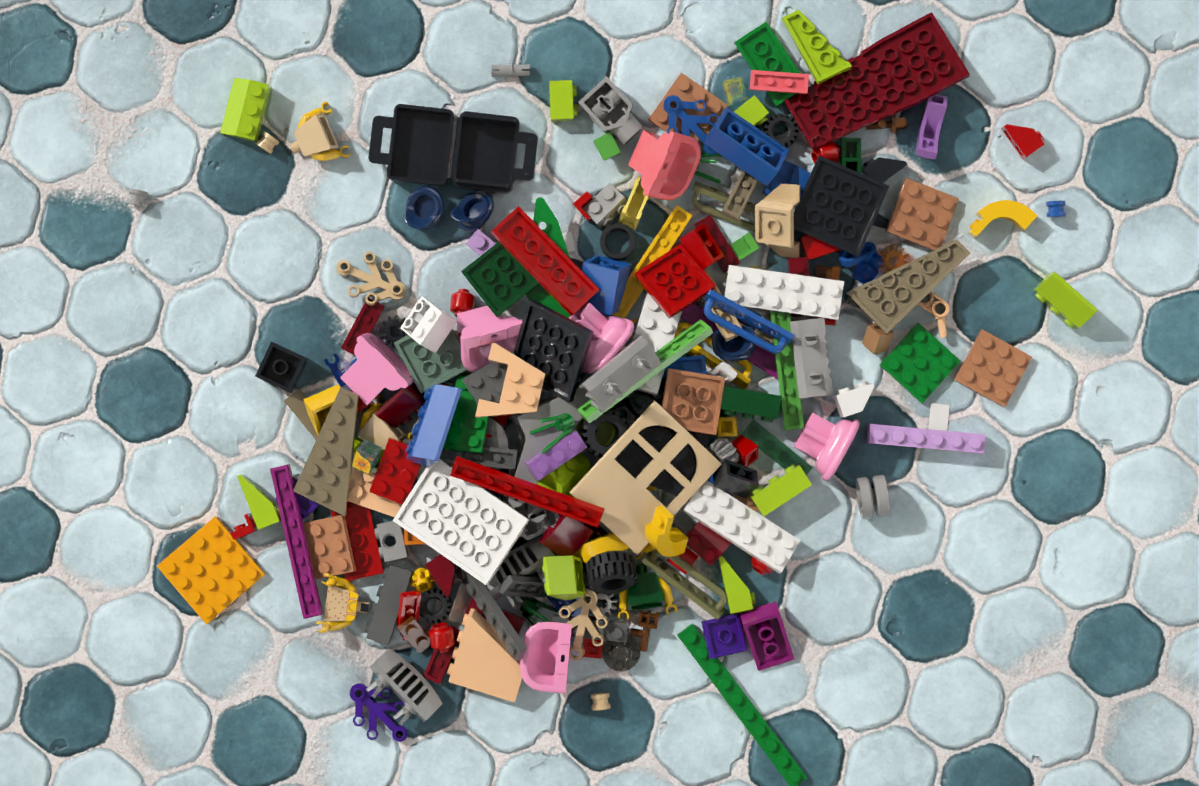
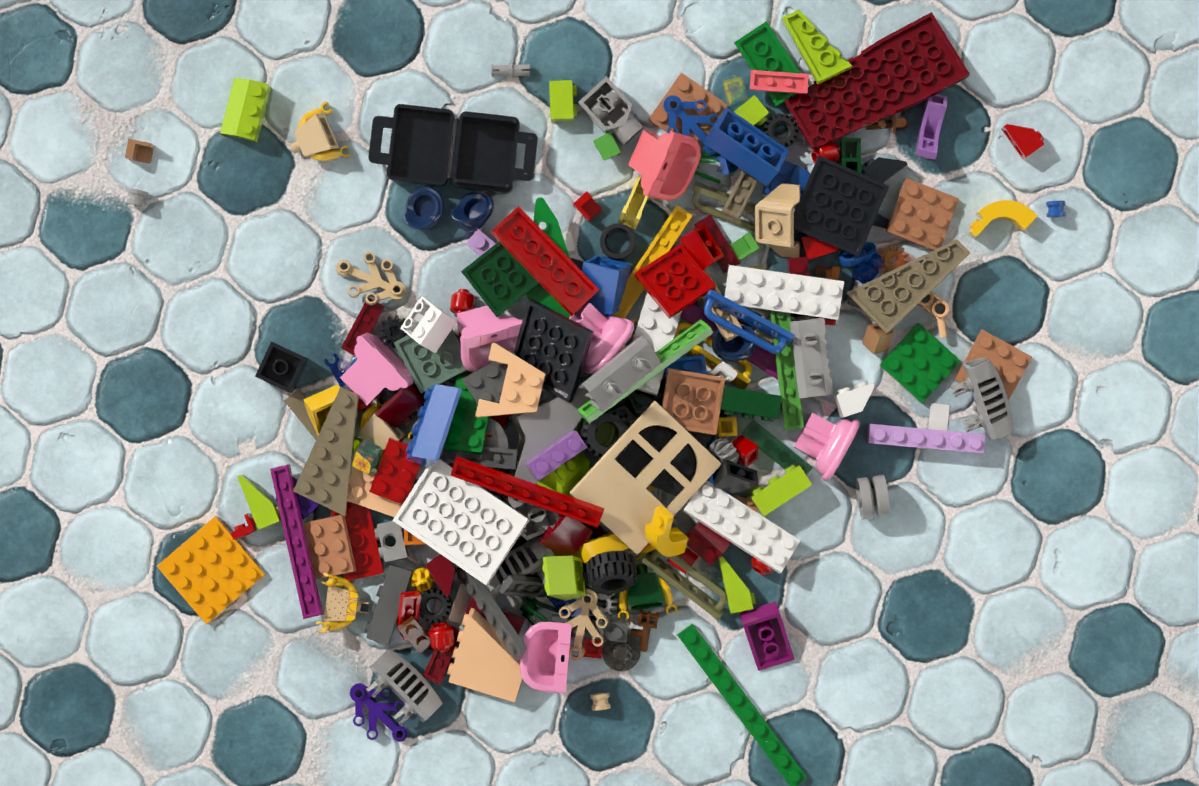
(139, 151): none -> medium nougat panel
(267, 142): tan wheel -> none
(563, 423): green plant -> none
(605, 206): light grey bracket -> none
(724, 636): dark purple tile -> none
(726, 166): none -> blue tile
(989, 398): none -> light grey piece
(1064, 300): lime slope -> none

